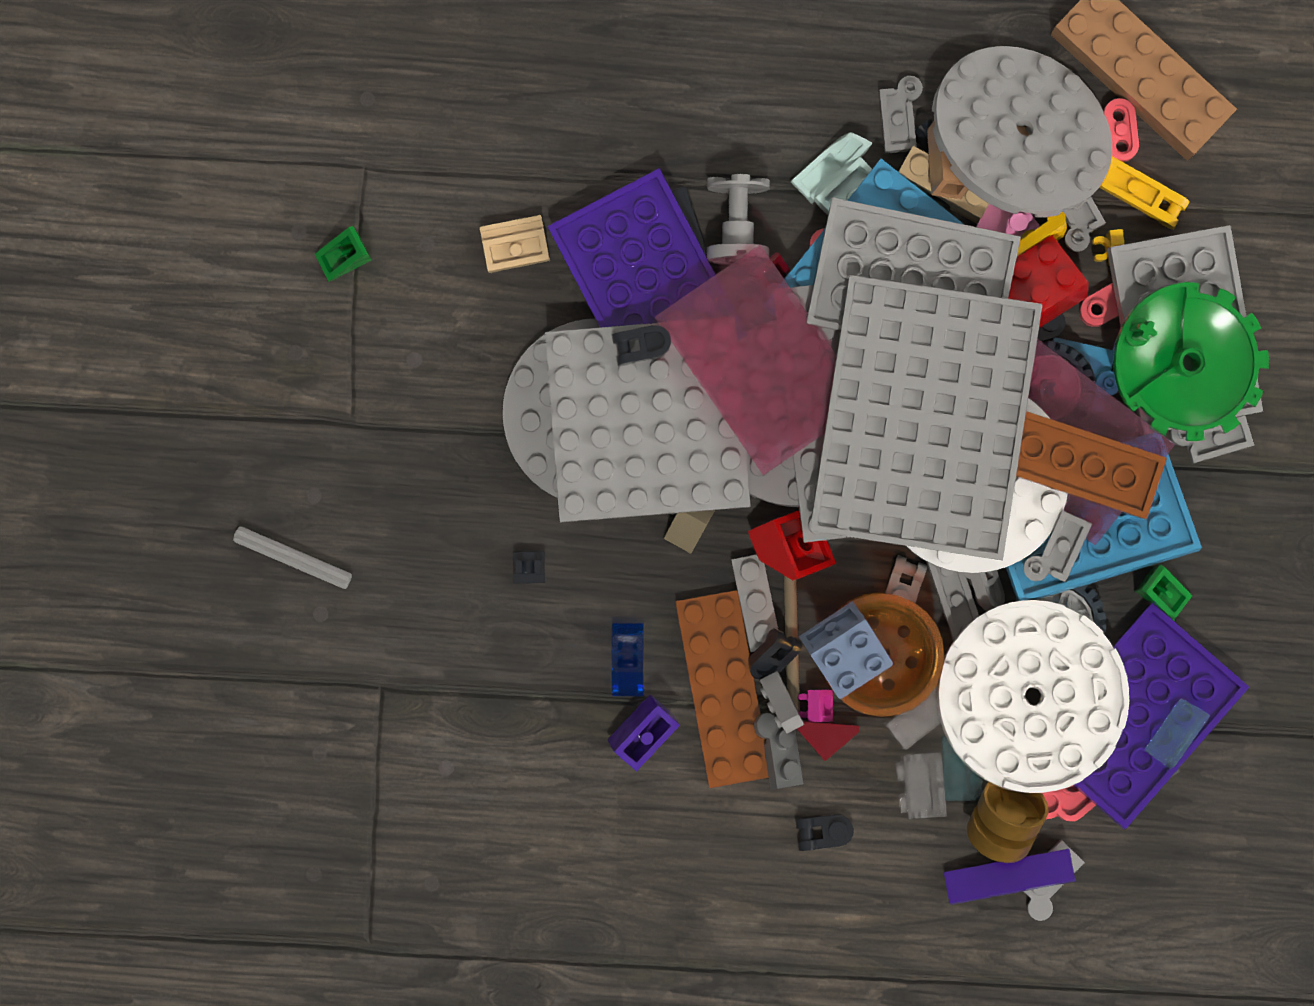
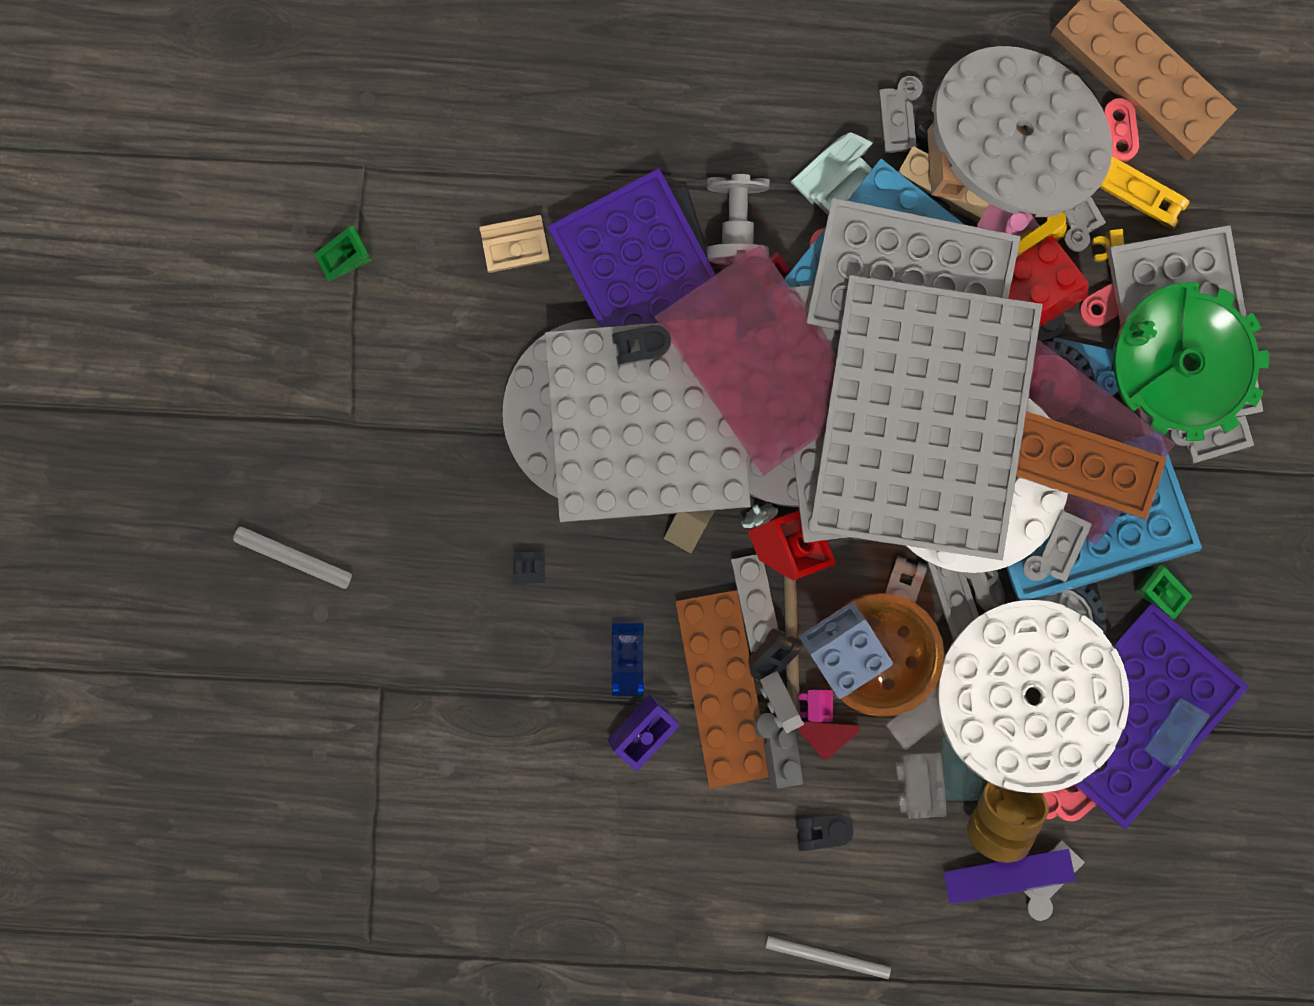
(759, 515): none -> light aqua plant
(828, 957): none -> light grey bar

